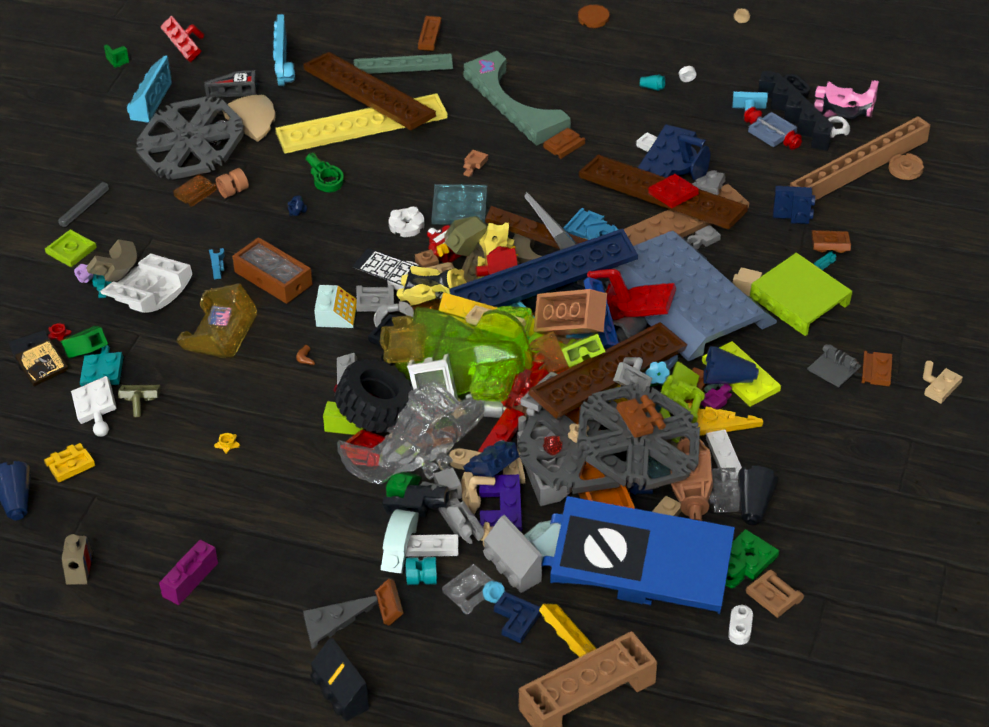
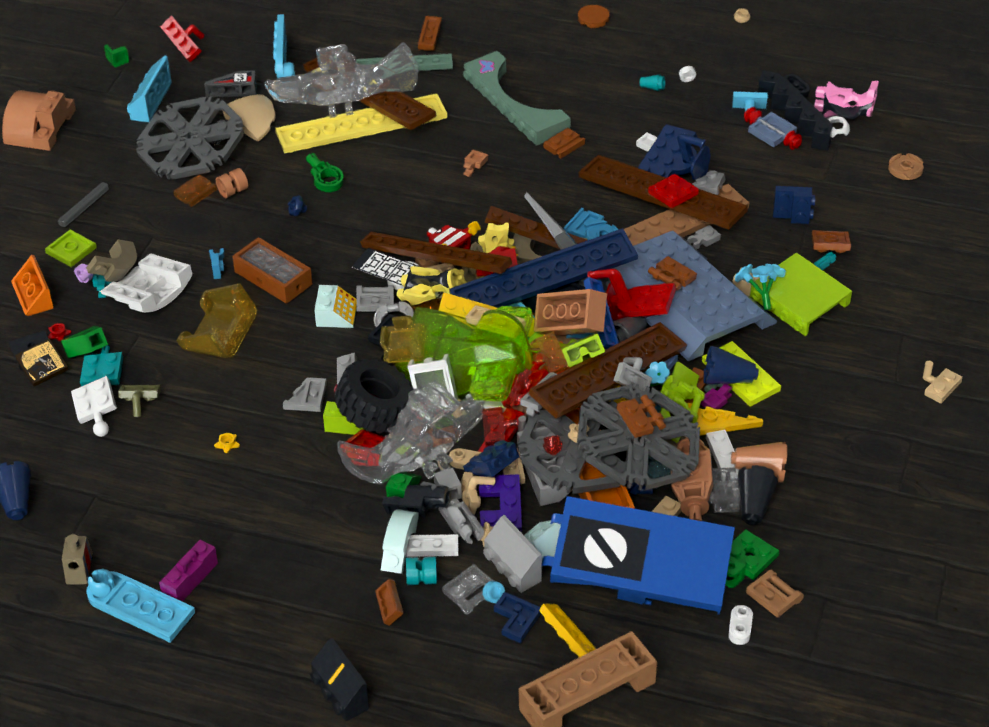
(29, 107): none -> nougat piece
(32, 288): none -> orange slope
(69, 462): yellow plate -> none
(138, 604): none -> medium azure plate
(219, 316): clear tile -> none
(301, 356): dark orange animal -> none
(307, 396): none -> light grey wing
(329, 619): dark grey wing -> none
(344, 80): none -> clear animal
(398, 221): white plate -> none
(437, 252): none -> reddish brown plate
(458, 202): clear light blue plate -> none
(464, 235): olive slope -> none
(495, 425): none -> clear red plate
(672, 272): none -> dark orange plate
(763, 272): none -> medium azure plant
(766, 455): none -> nougat cone
(834, 366): dark grey hinge -> none
(865, 158): medium nougat brick -> none
(877, 368): dark orange plate -> none

